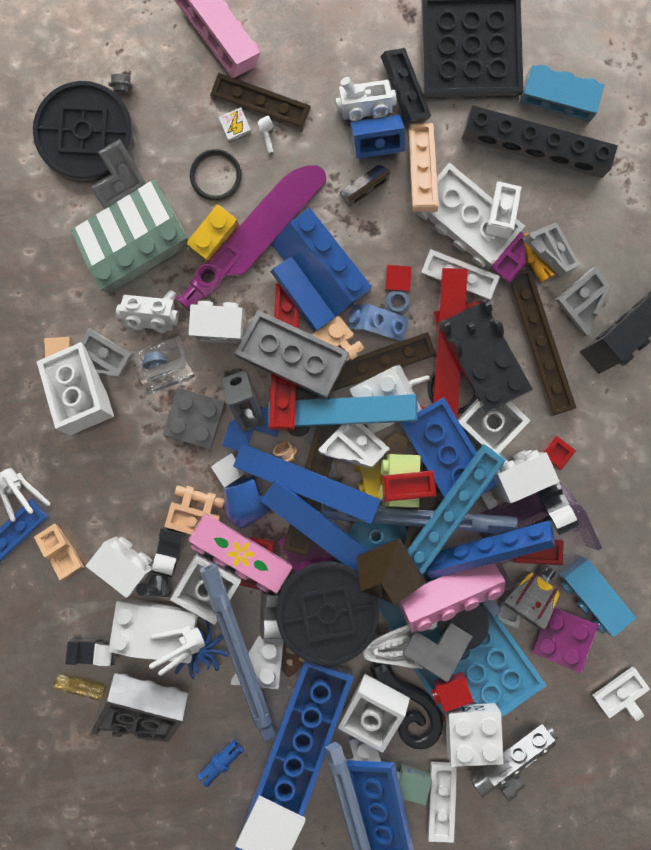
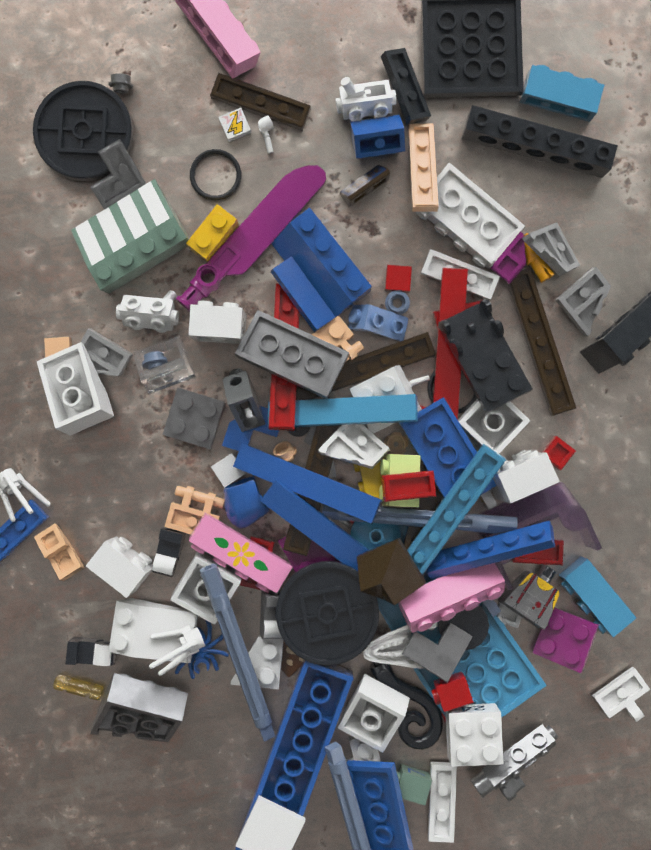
(156, 587): black bar -> none
(220, 763): blue pin -> none
(503, 210): white slope -> none
(557, 508): black leg -> none

